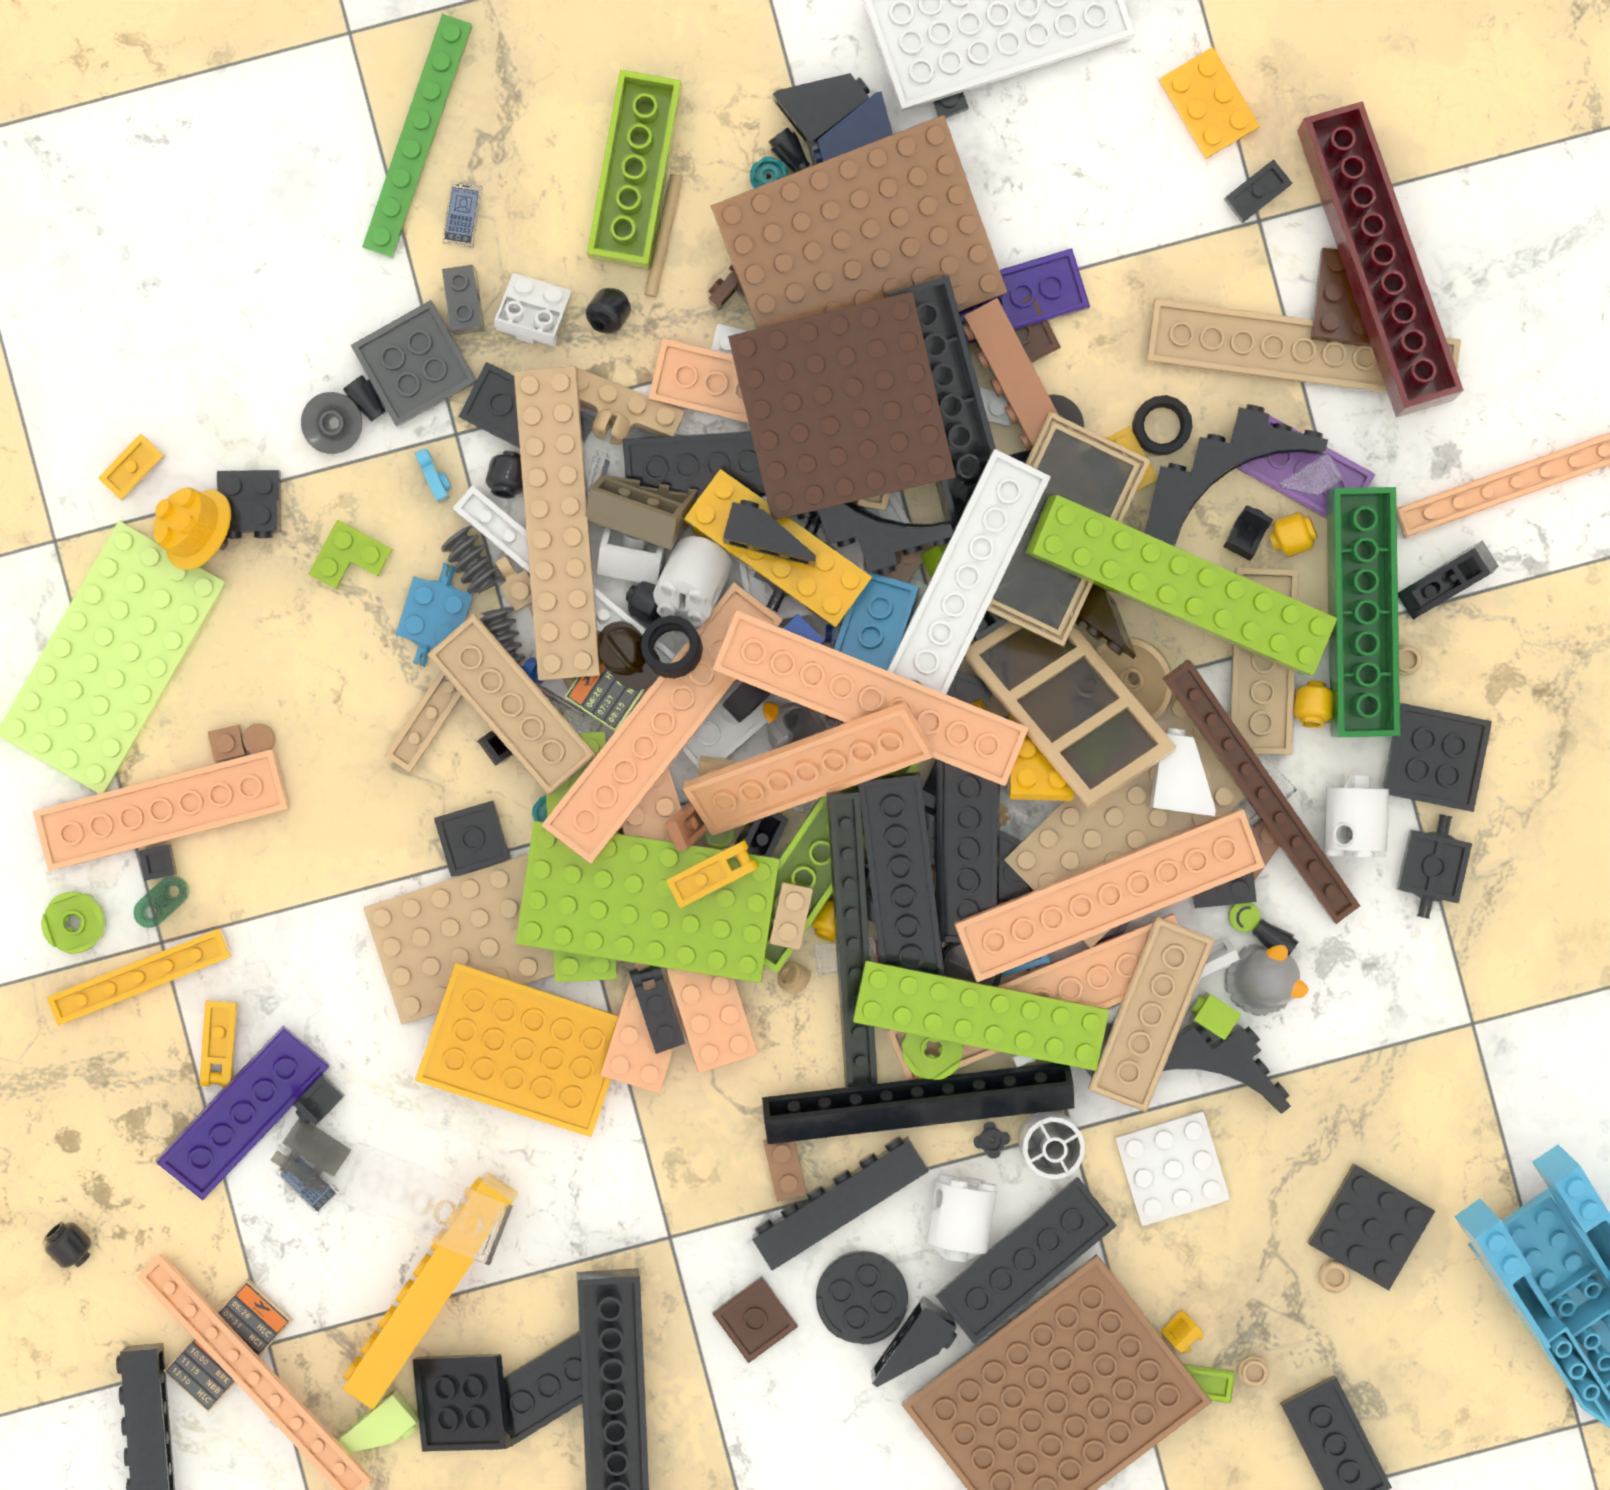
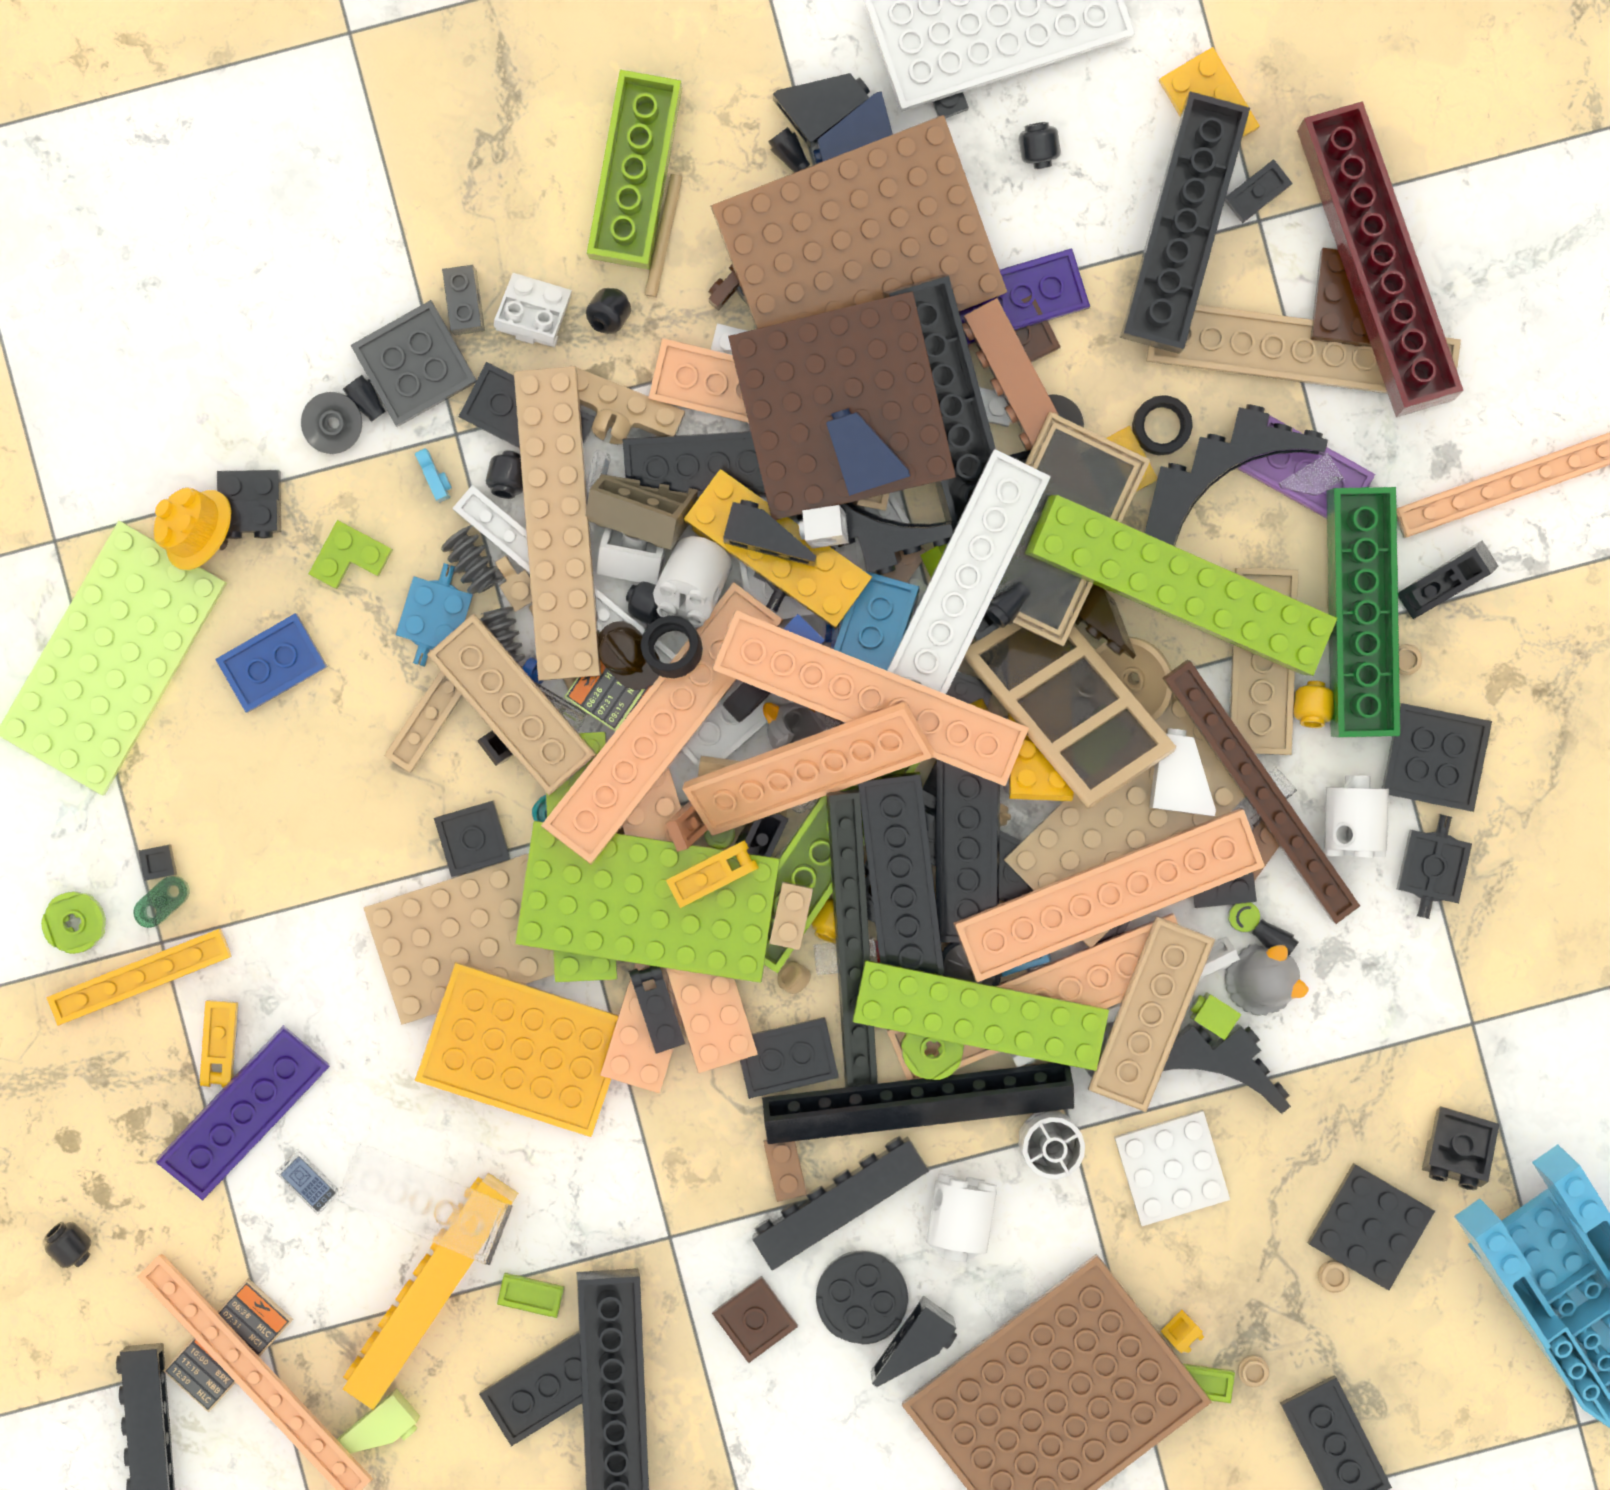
(131, 467): yellow plate -> none
(161, 810): light nougat plate -> none
(227, 743): medium nougat plate -> none
(258, 738): medium nougat tile -> none
(271, 663): none -> blue plate
(317, 1148): clear smoke plate -> none
(318, 1100): black bracket -> none
(417, 136): bright green plate -> none
(461, 1402): black plate -> none
(462, 214): tile -> none
(530, 1295): none -> lime tile
(766, 166): teal plate -> none
(789, 1058): none -> black plate
(824, 526): none -> white brick
(862, 453): none -> dark blue slope
(989, 1131): black plate -> none
(1007, 605): none -> black cone
(1025, 1260): black plate -> none
(1039, 144): none -> black head
(1185, 222): none -> black brick
(1247, 532): black bracket -> none
(1293, 534): yellow head -> none
(1460, 1149): none -> black plate

